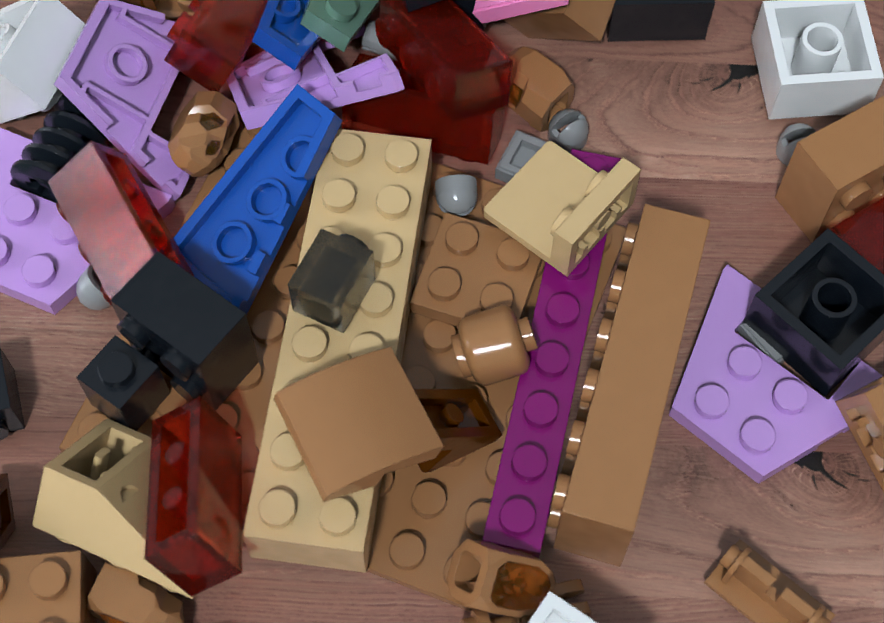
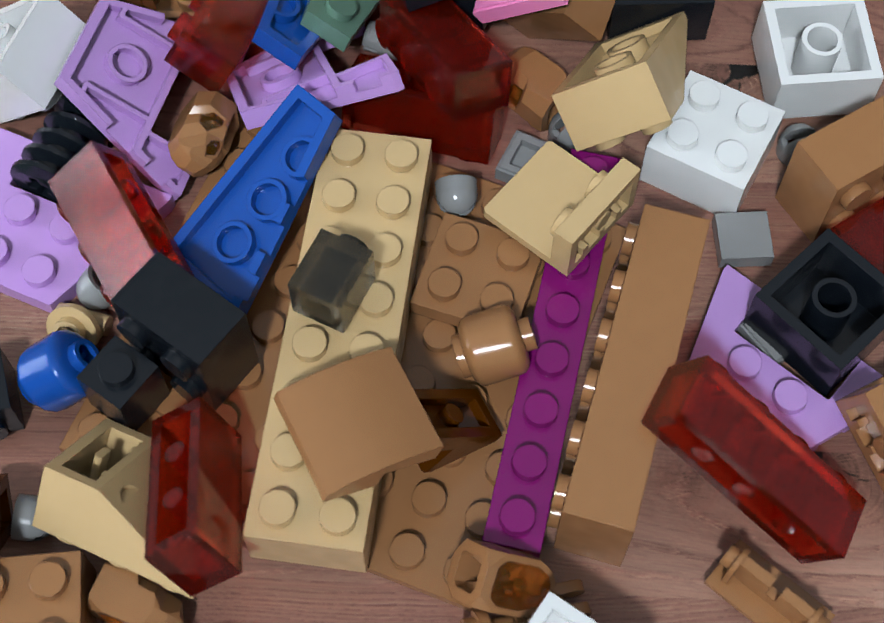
(23, 519): none -> light grey hinge
(50, 370): none -> blue head
(78, 319): none -> tan plate
(626, 85): none -> tan slope
(712, 145): none -> white brick
(742, 239): none -> light grey tile
(754, 460): none -> clear red brick

